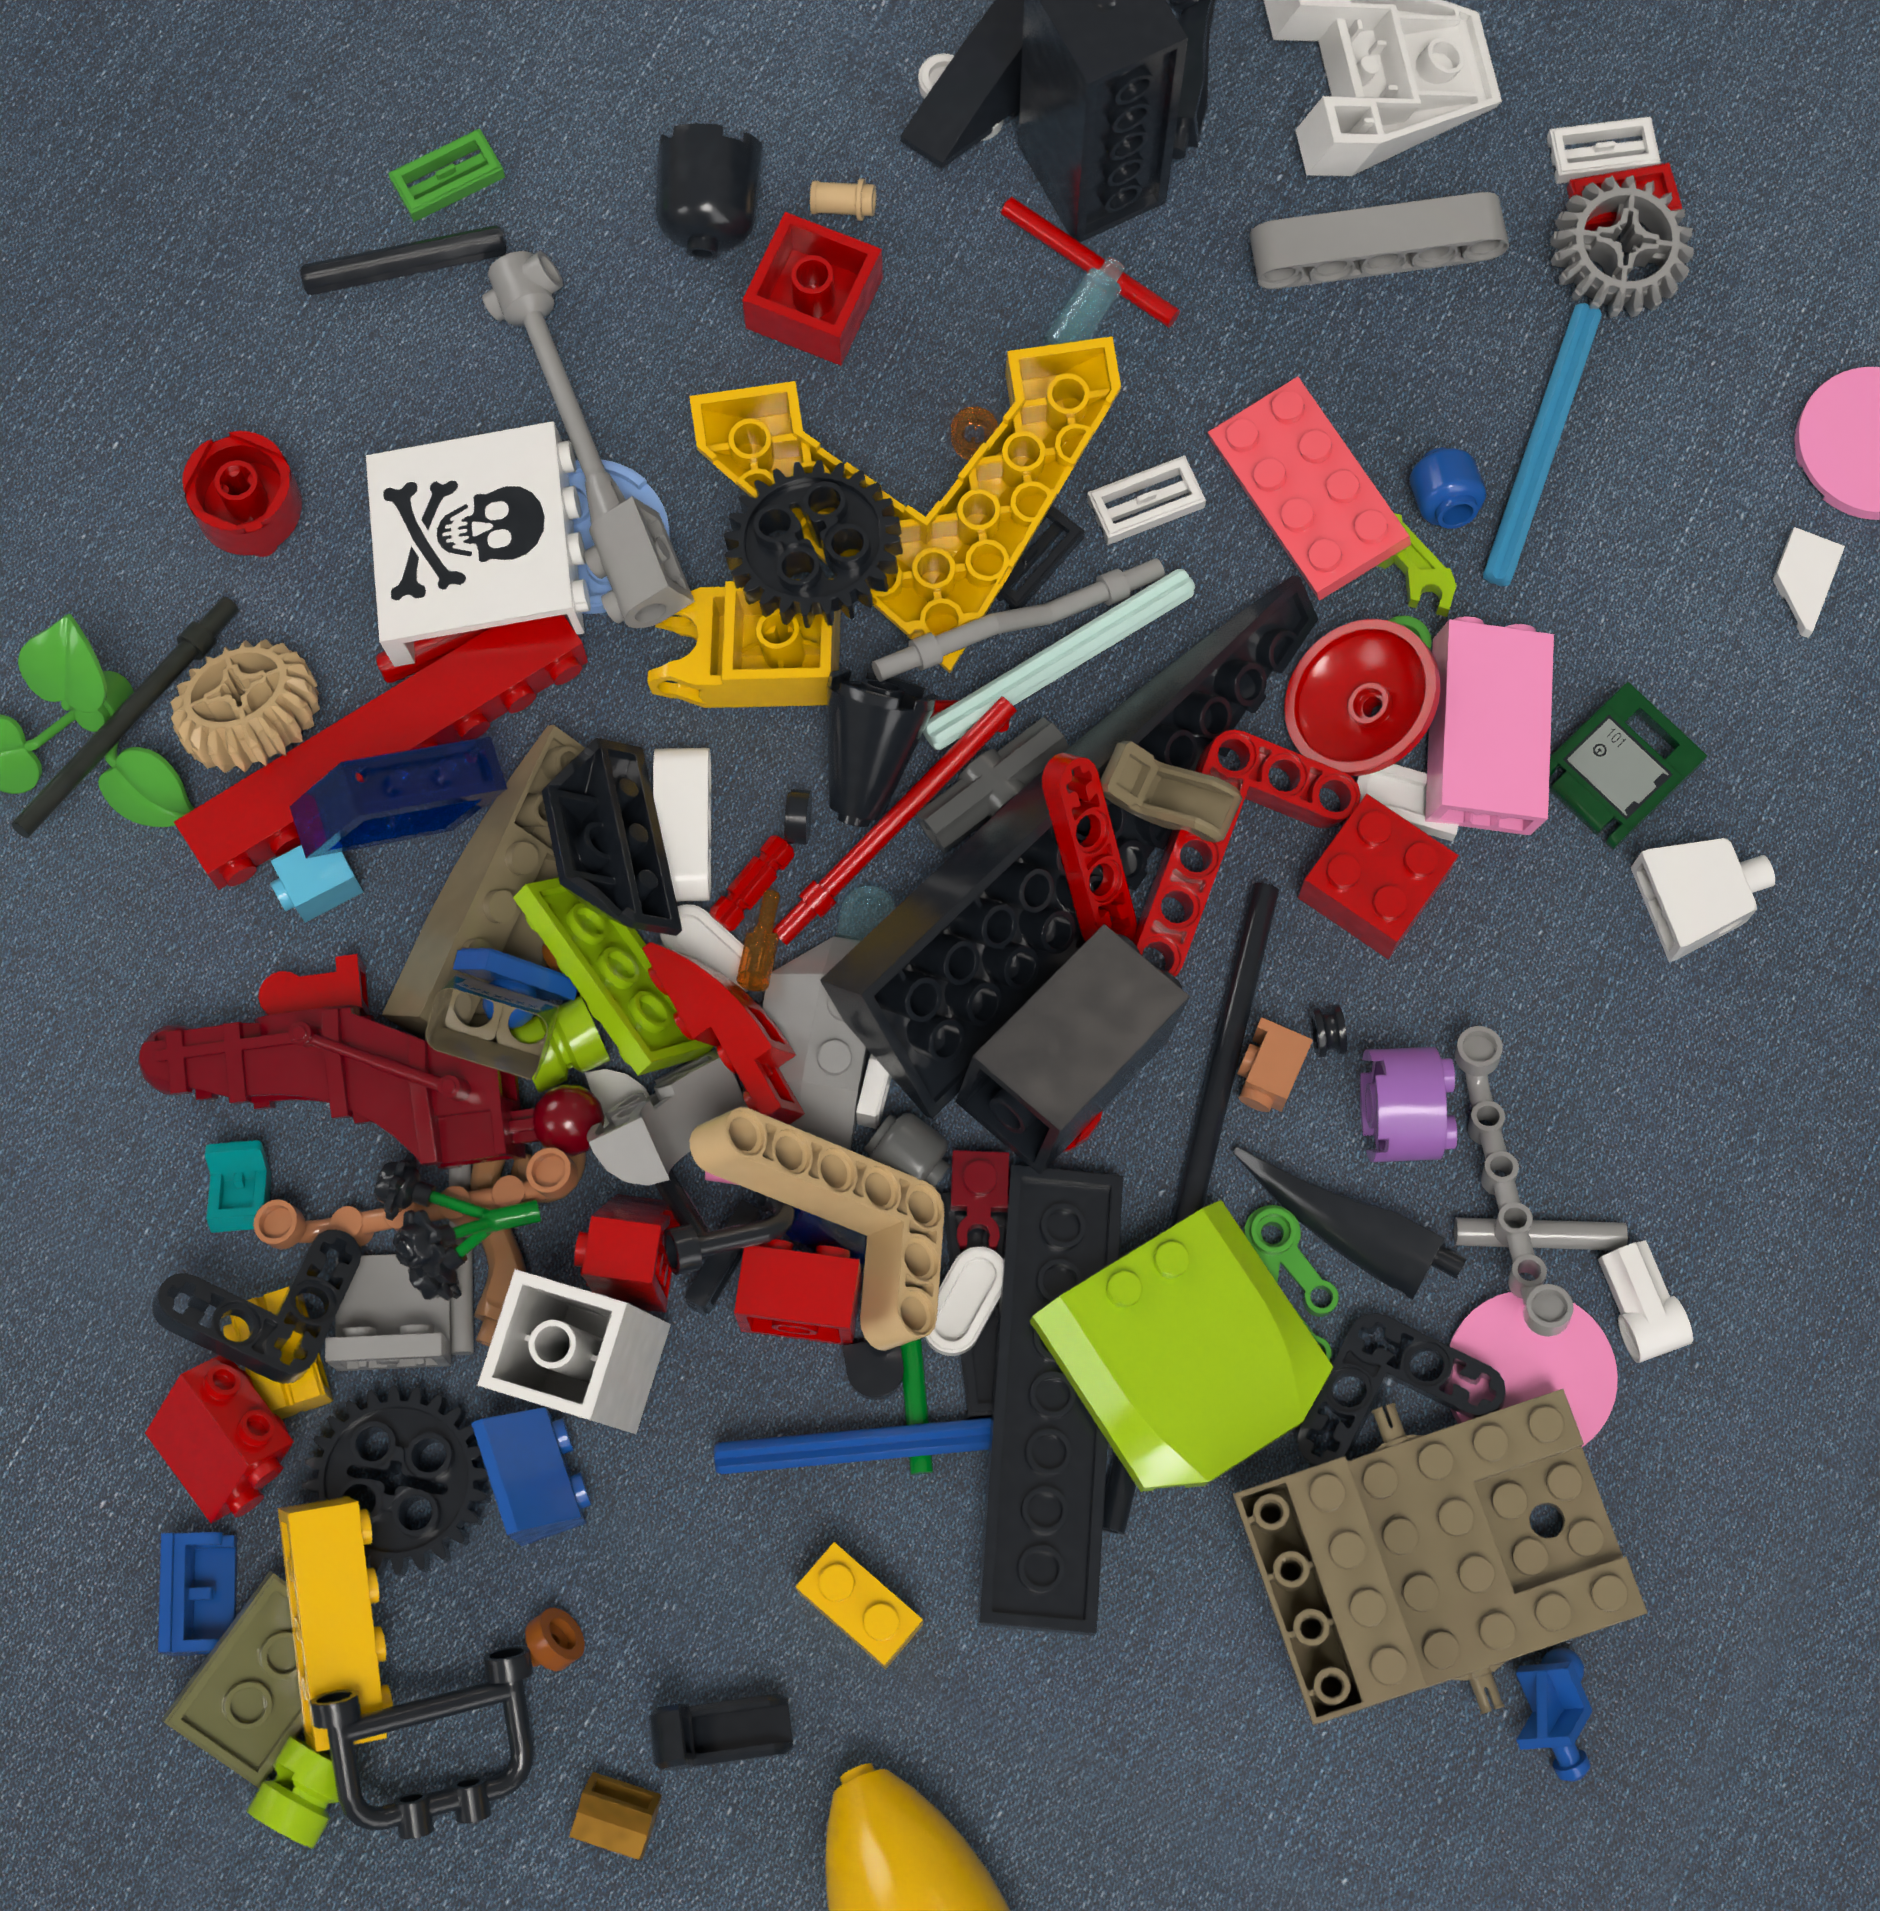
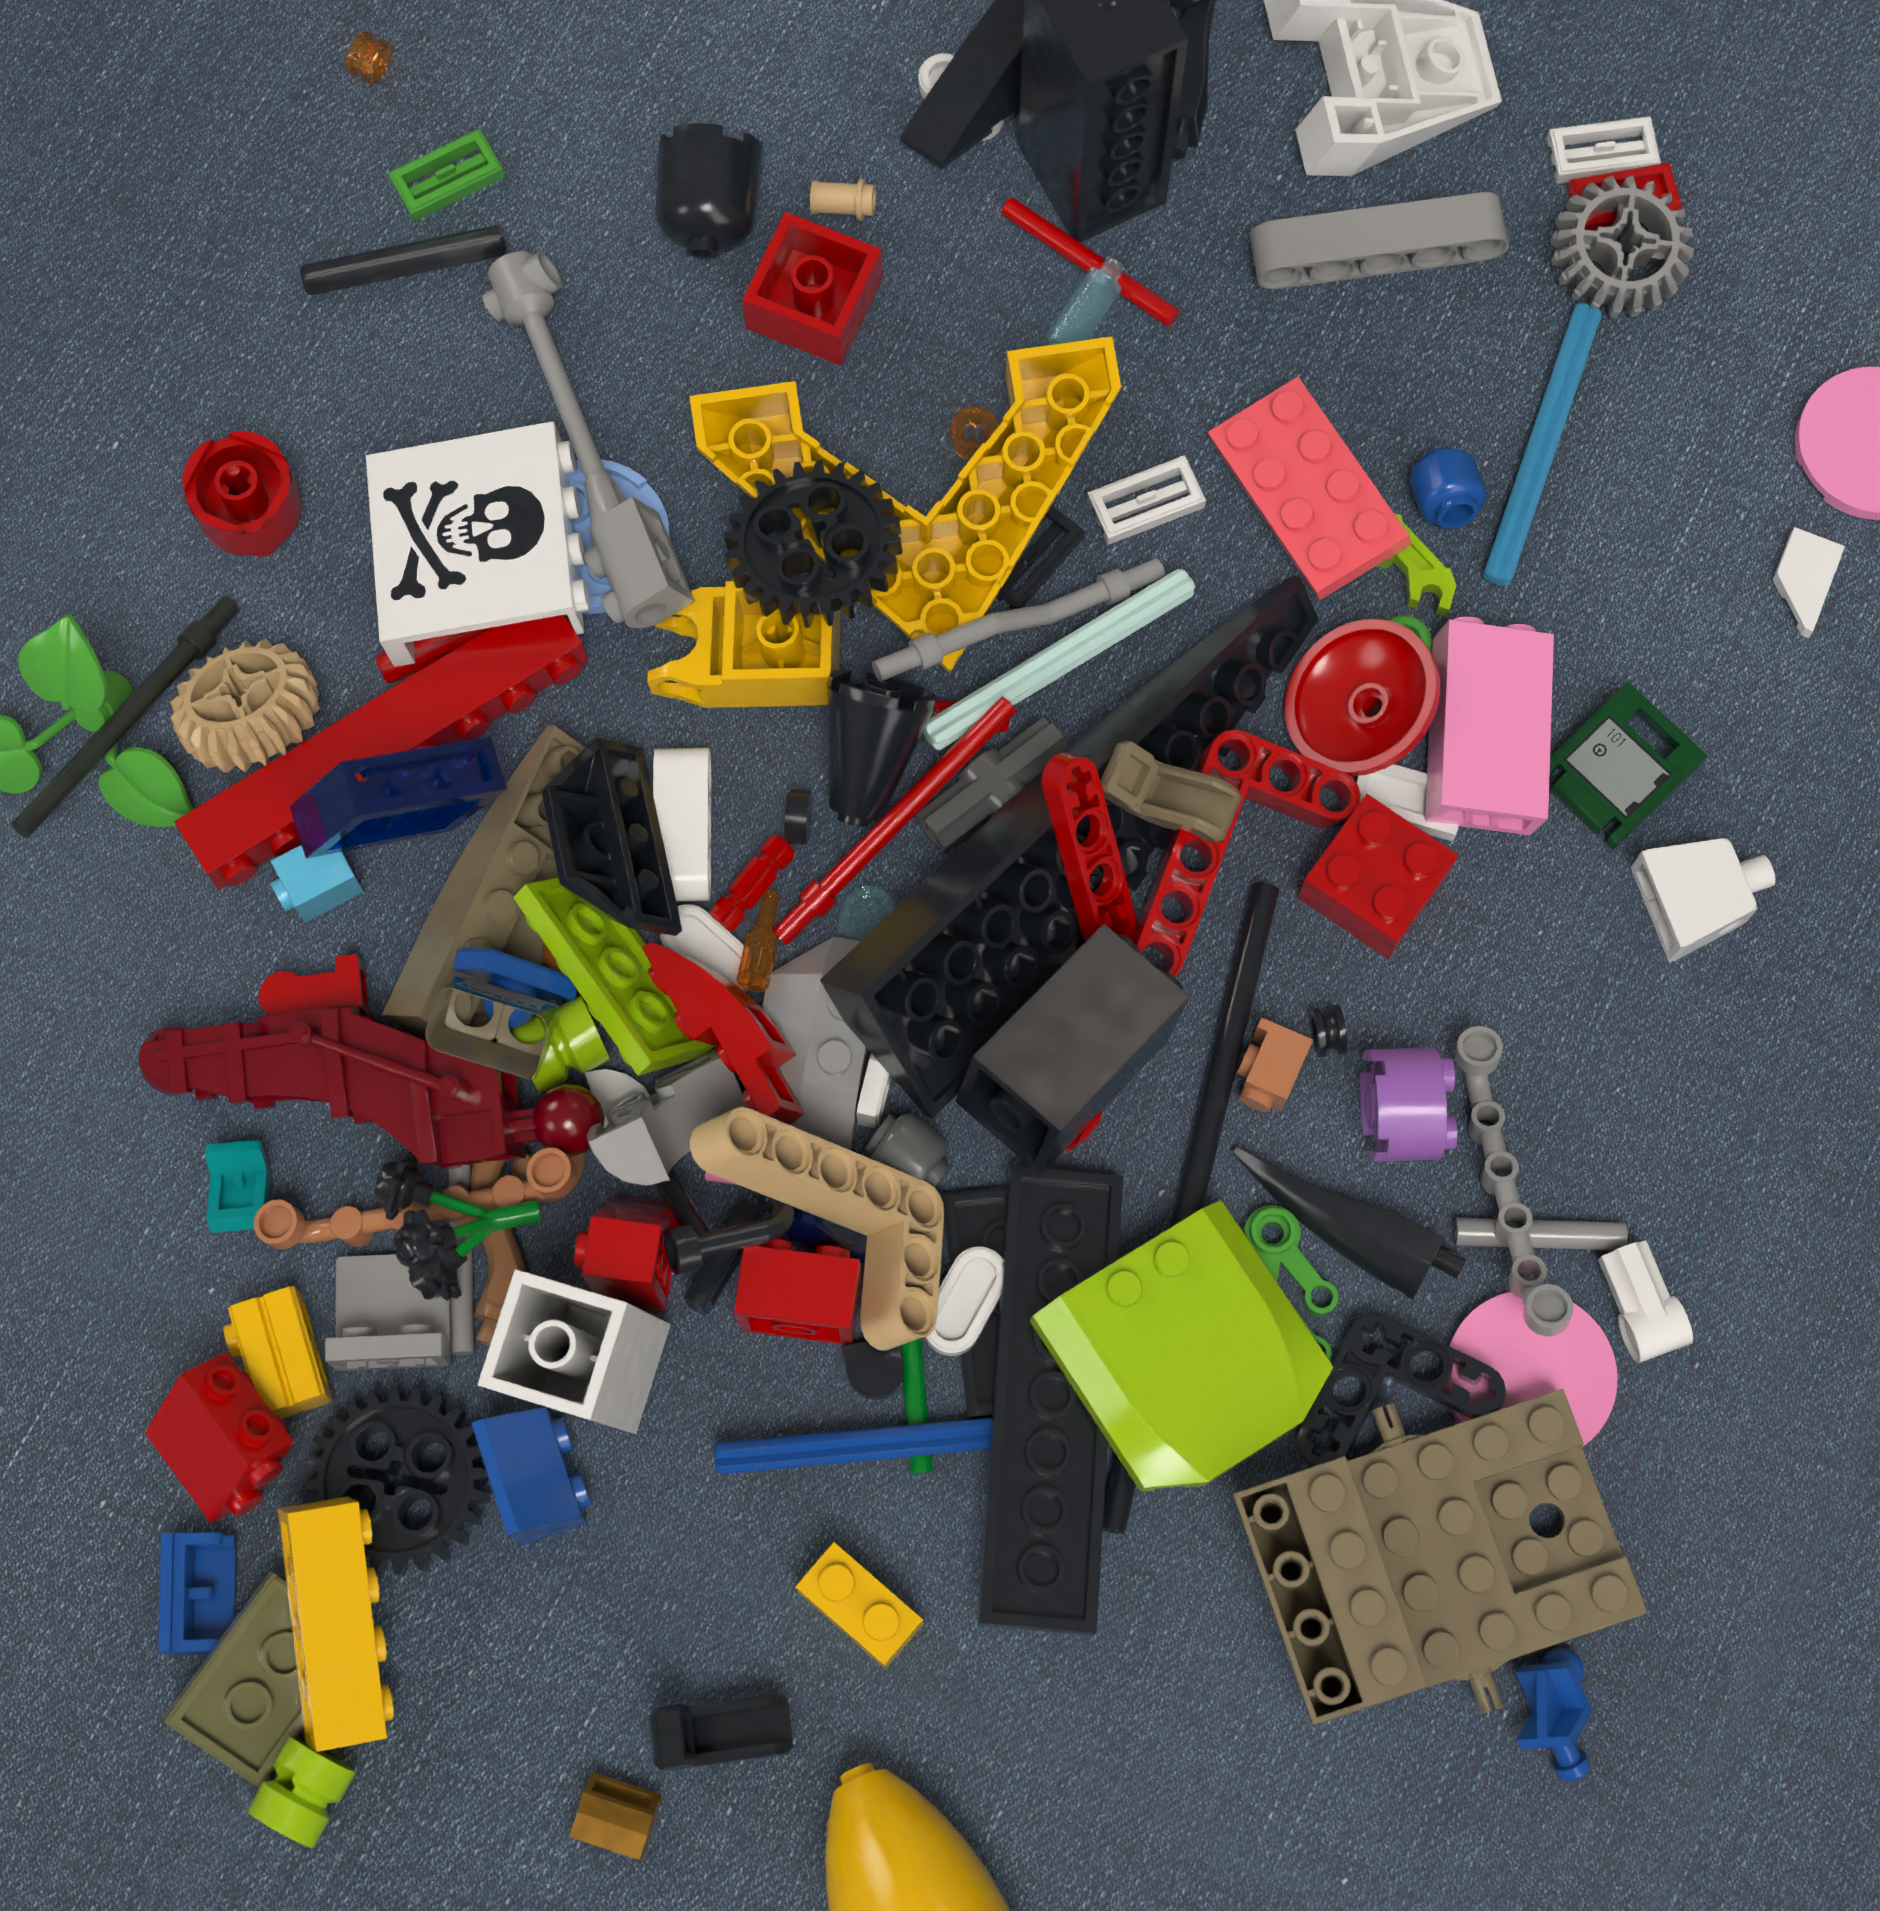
(267, 1330): black beam -> none
(368, 57): none -> clear orange bush
(468, 1797): black bar -> none
(554, 1639): dark orange tile -> none
(979, 1188): dark red plate -> none

